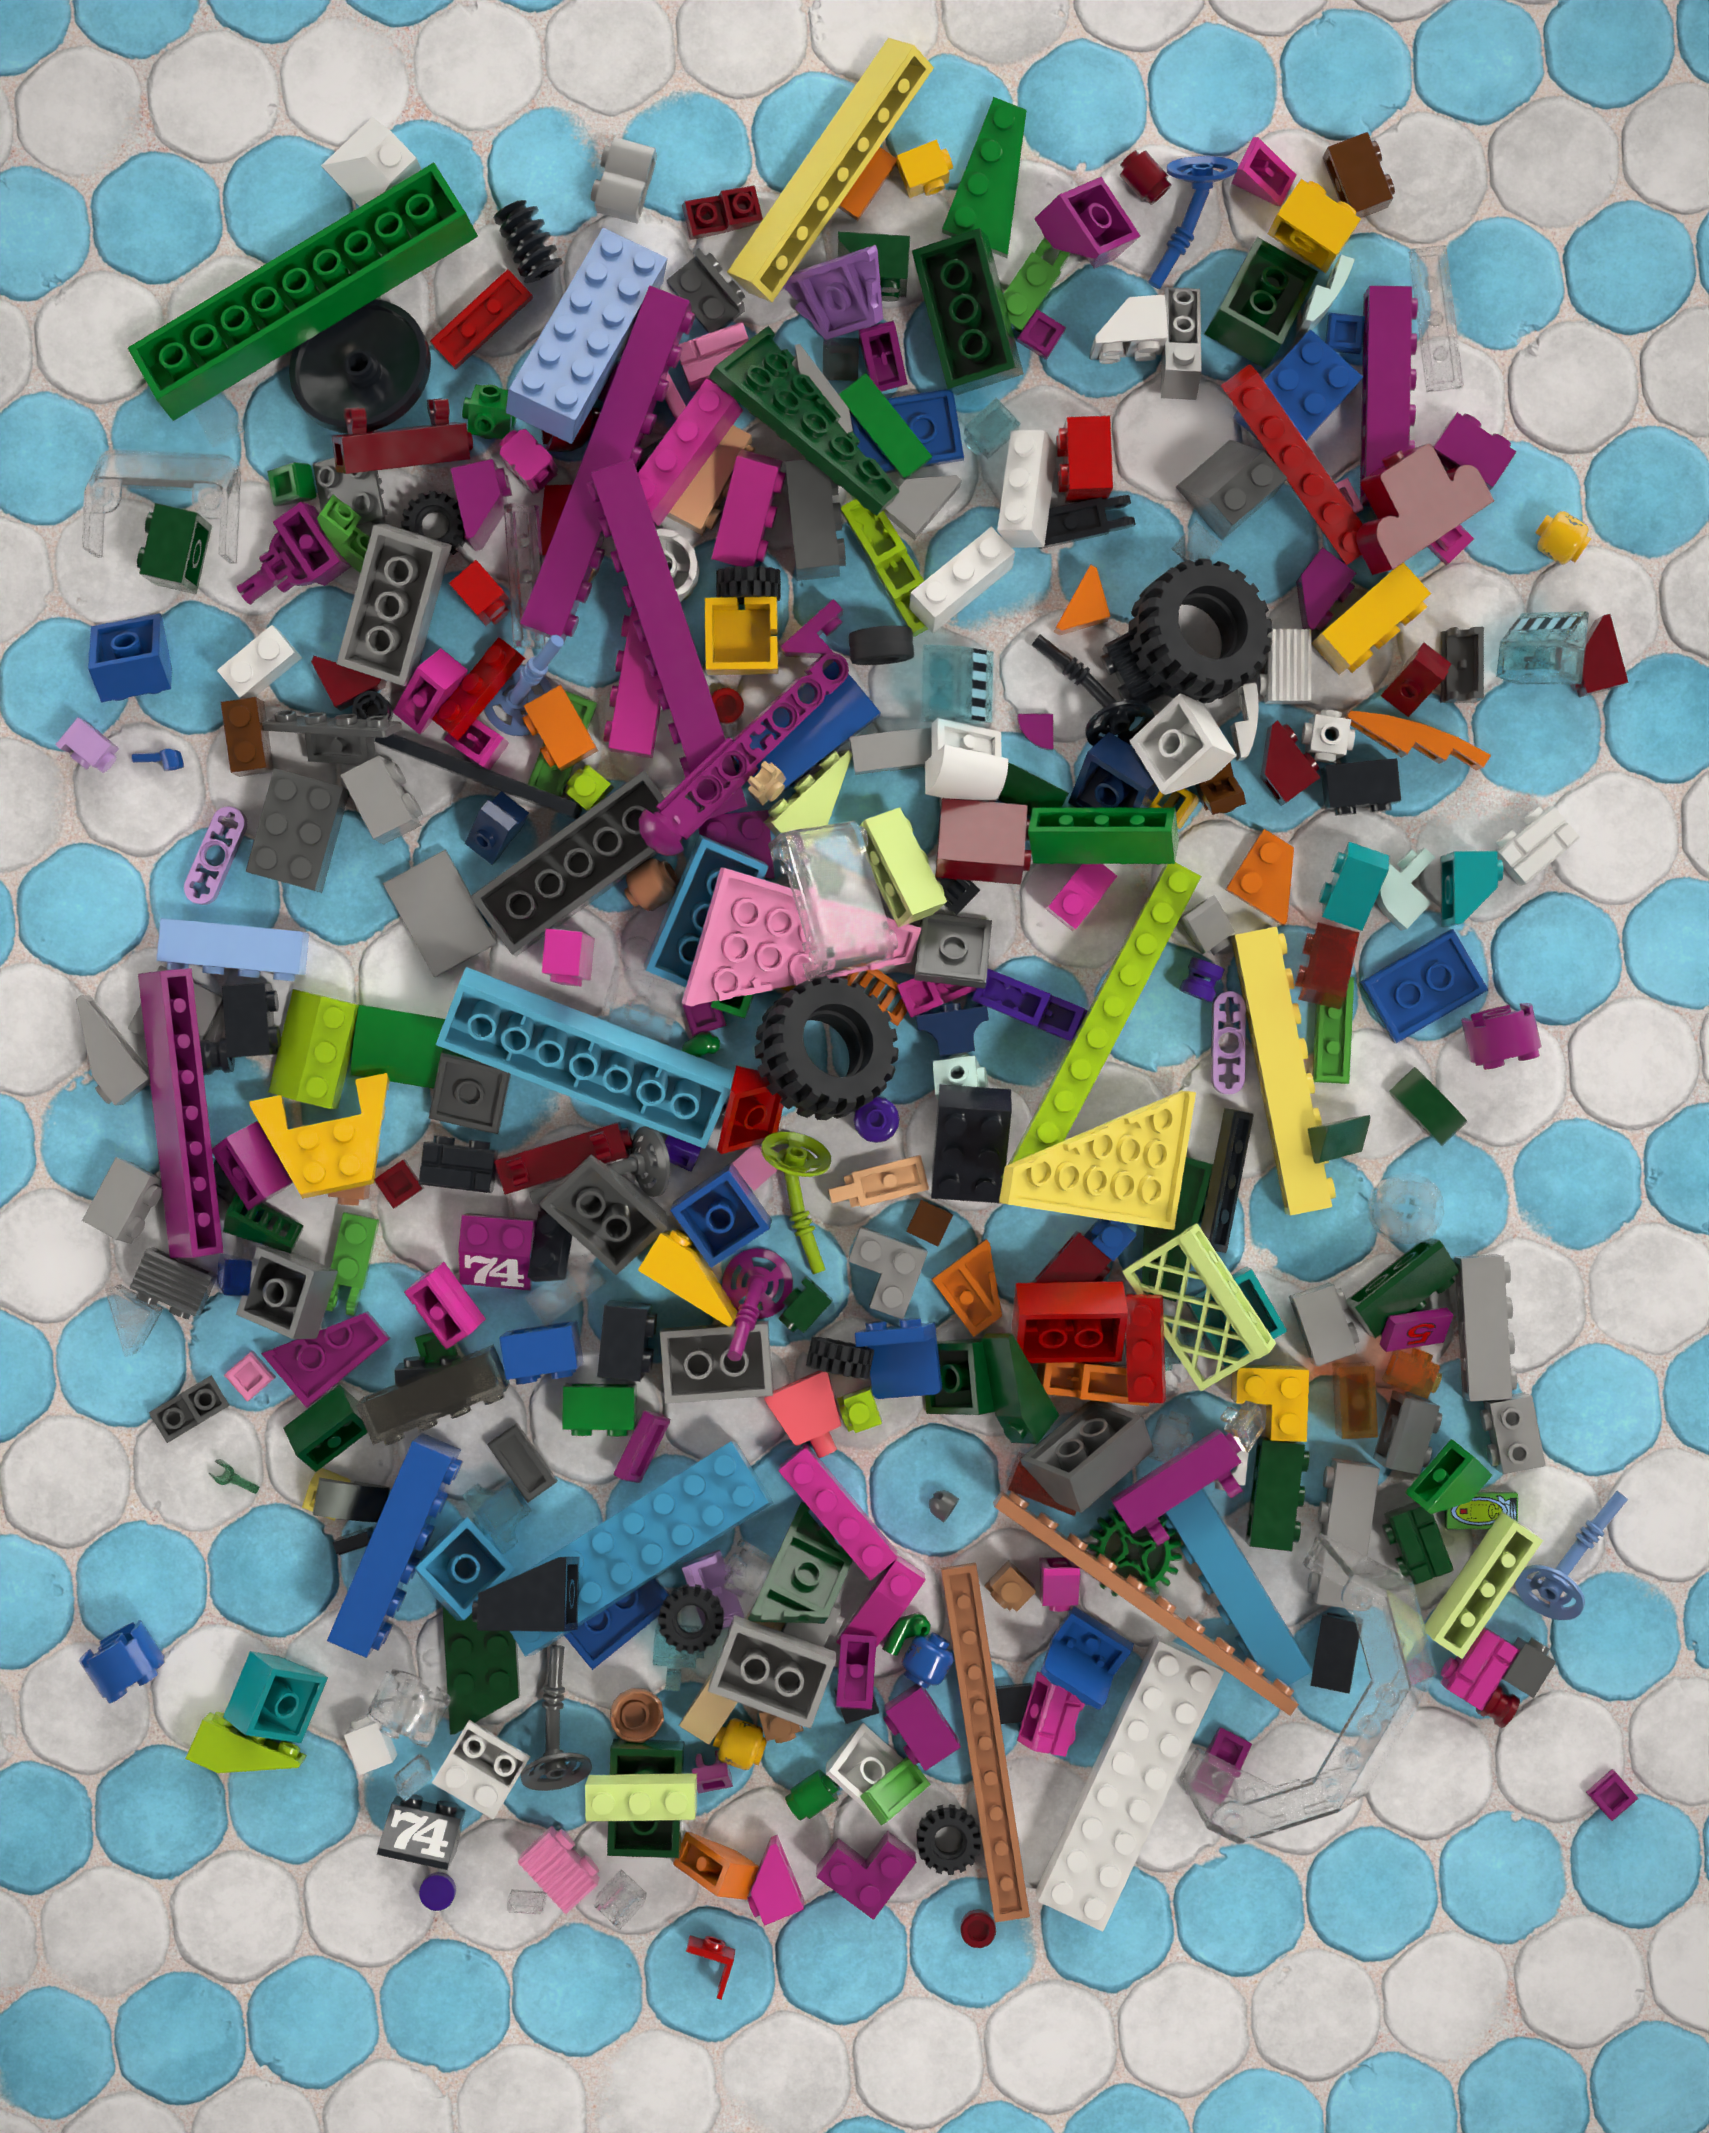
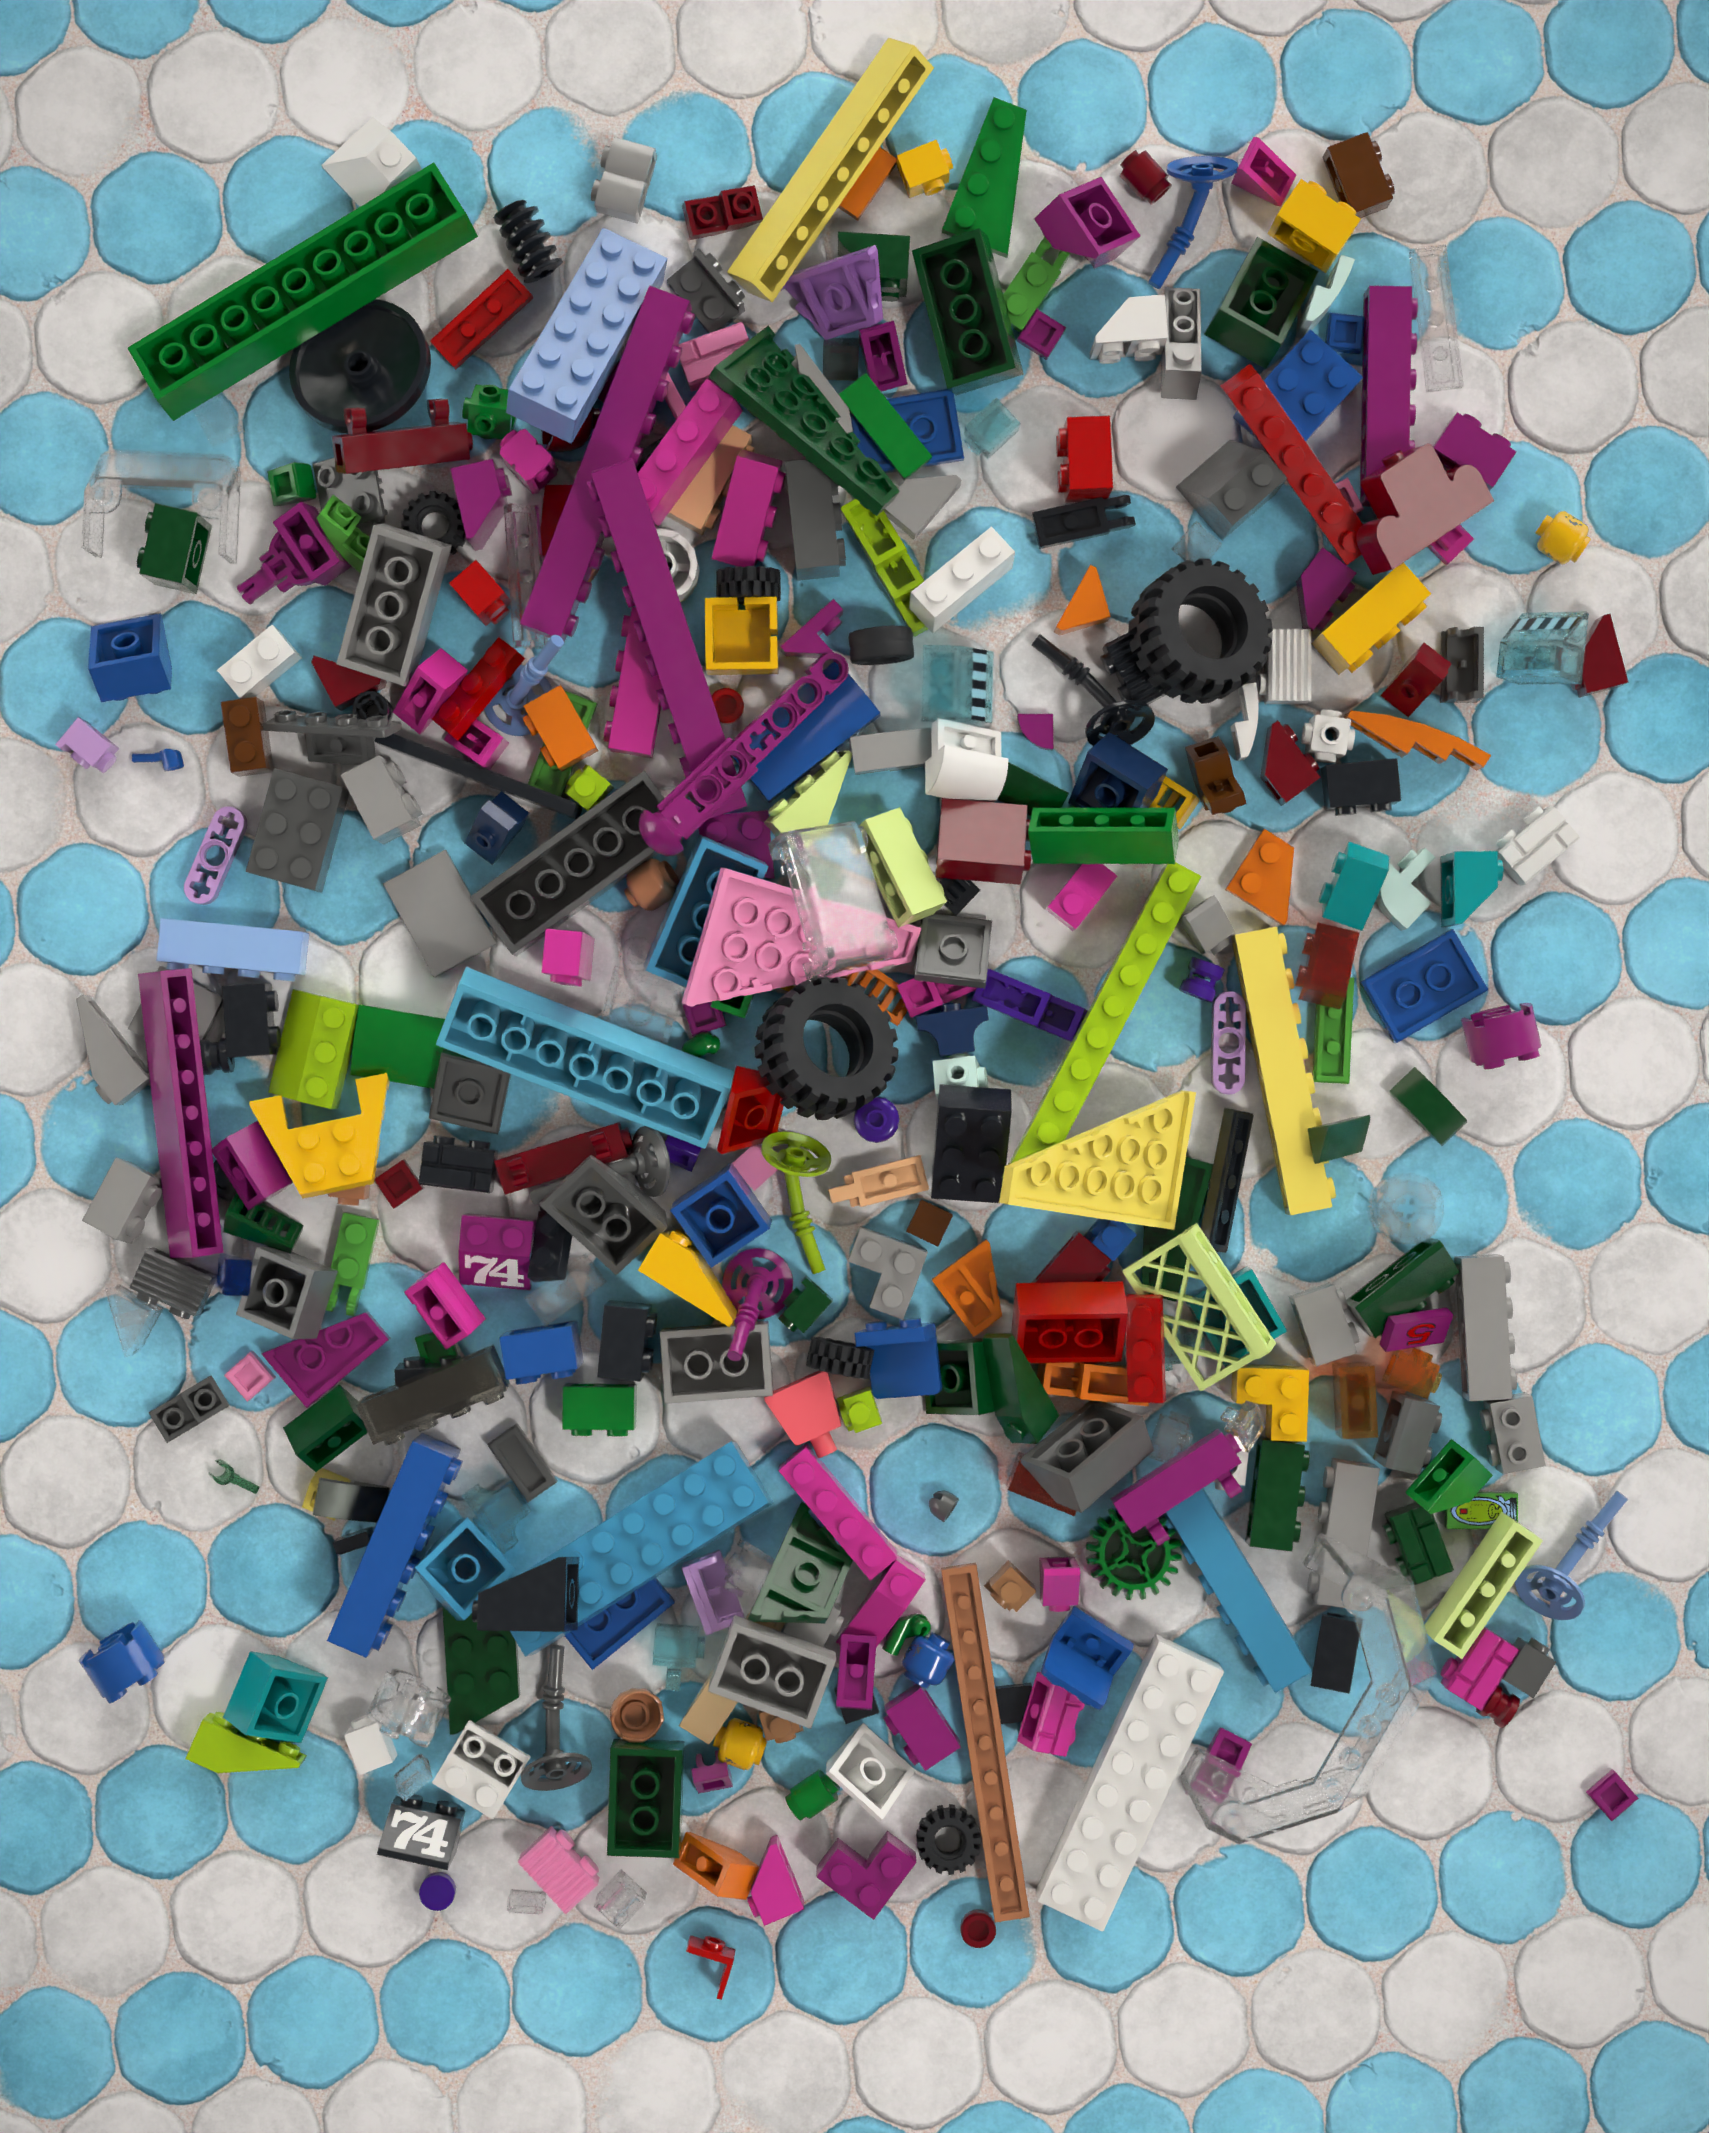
(641, 1797): yellowish green brick -> none
(642, 1447): magenta tile -> none
(686, 1640): black tyre -> none
(767, 783): tan plate -> none
(895, 1790): bright green tile -> none
(1027, 488): white brick -> none
(1159, 1610): nougat plate -> none
(1182, 745): white slope -> none

